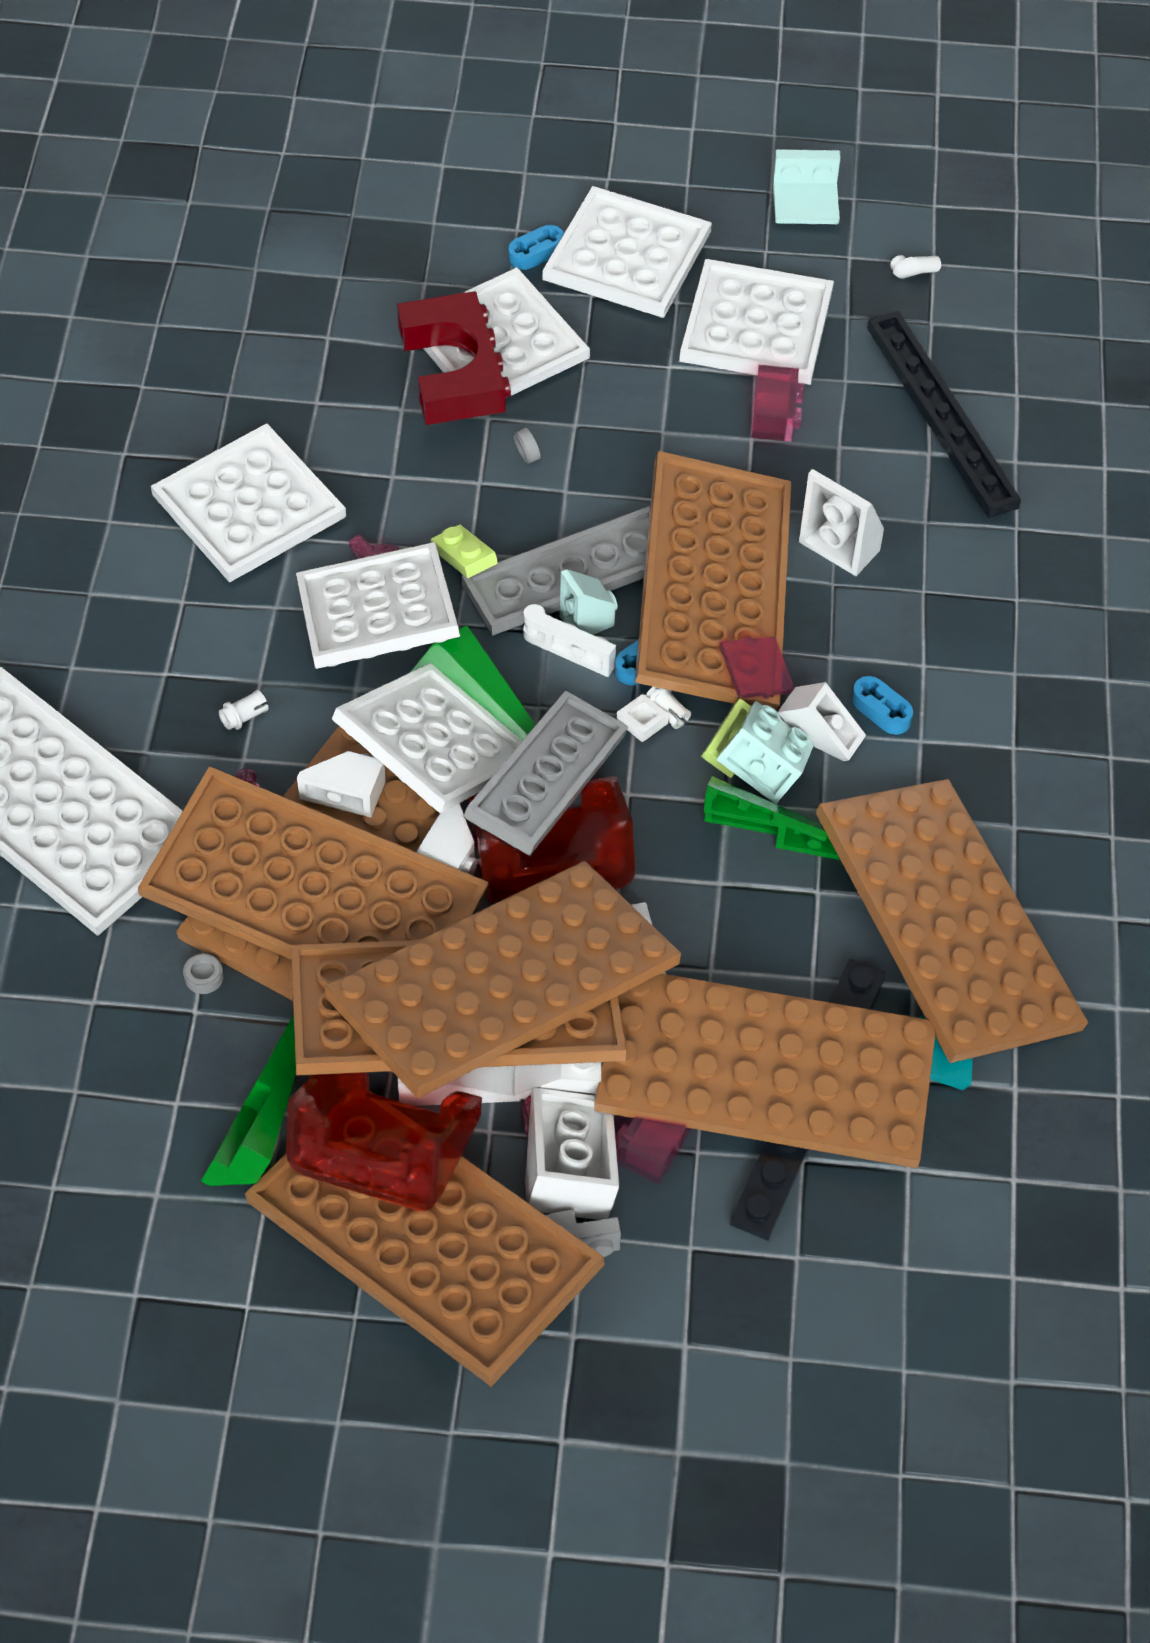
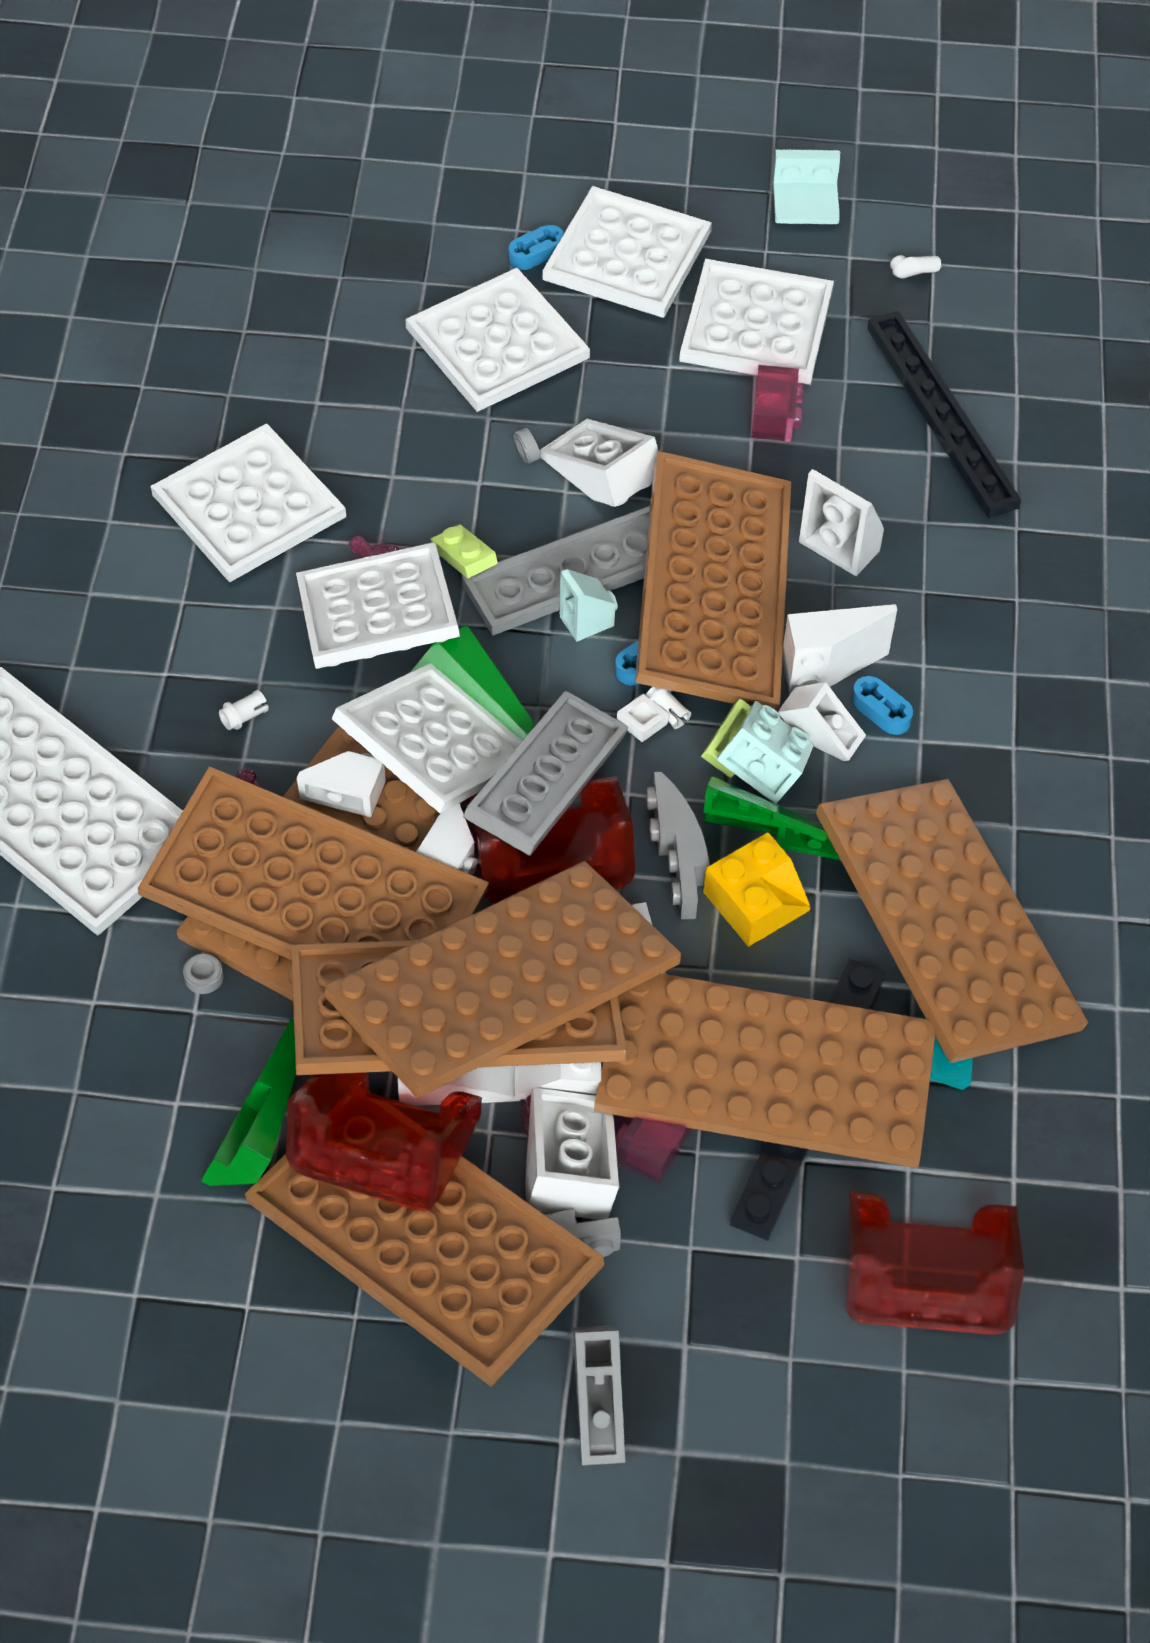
(460, 323): dark red arch -> none
(568, 641): white plate -> none
(599, 1394): none -> light grey slope
(603, 460): none -> white slope
(679, 838): none -> light grey slope
(756, 667): clear pink piece -> none
(756, 889): none -> yellow slope
(835, 643): none -> white slope
(933, 1272): none -> clear red windscreen

